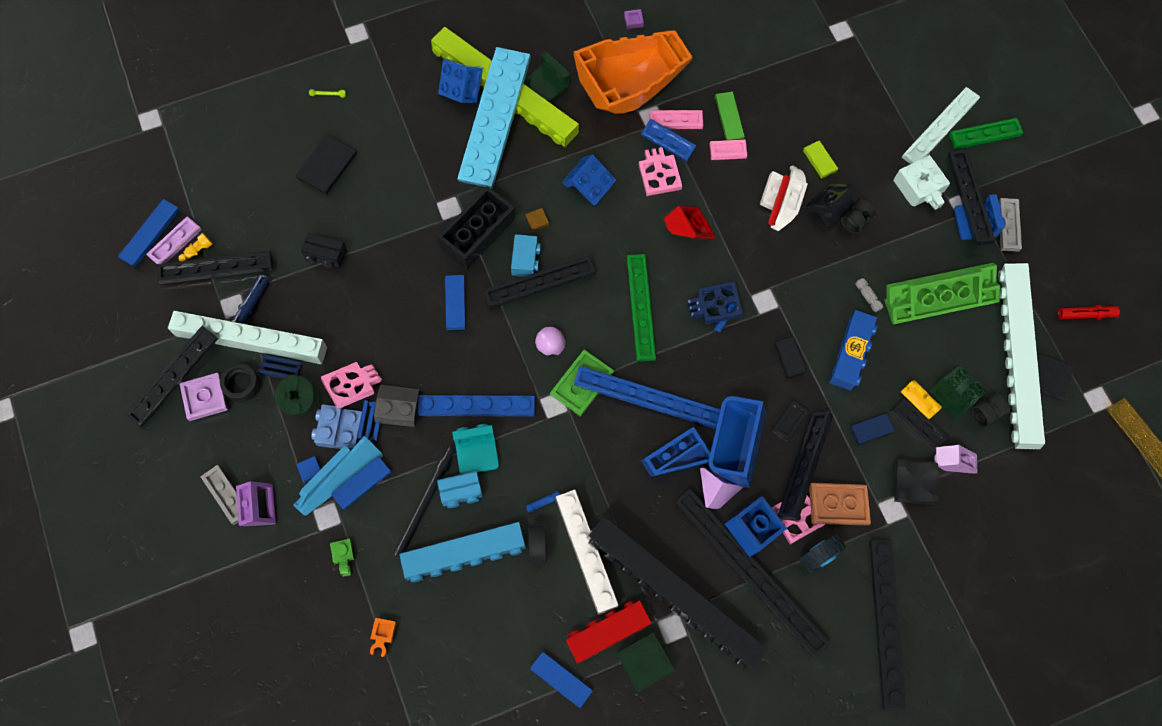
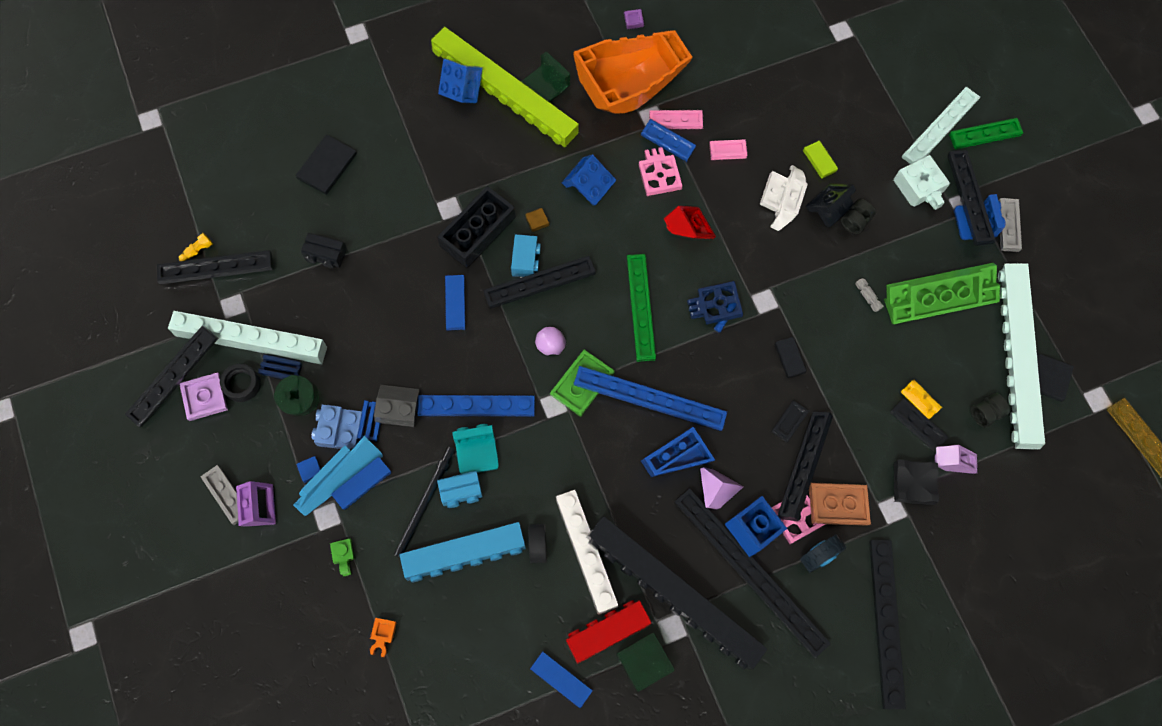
(149, 233): blue tile -> none
(174, 241): lavender tile -> none
(246, 307): dark blue pin -> none
(341, 93): lime hinge -> none
(367, 376): bright pink piece -> none
(494, 117): medium azure plate -> none
(542, 502): blue wheel -> none
(729, 116): bright green tile -> none
(737, 439): blue windscreen -> none
(779, 199): red bar -> none
(853, 350): blue brick -> none
(872, 429): dark blue tile -> none
(958, 391): clear green bracket -> none
(1096, 312): red pin -> none

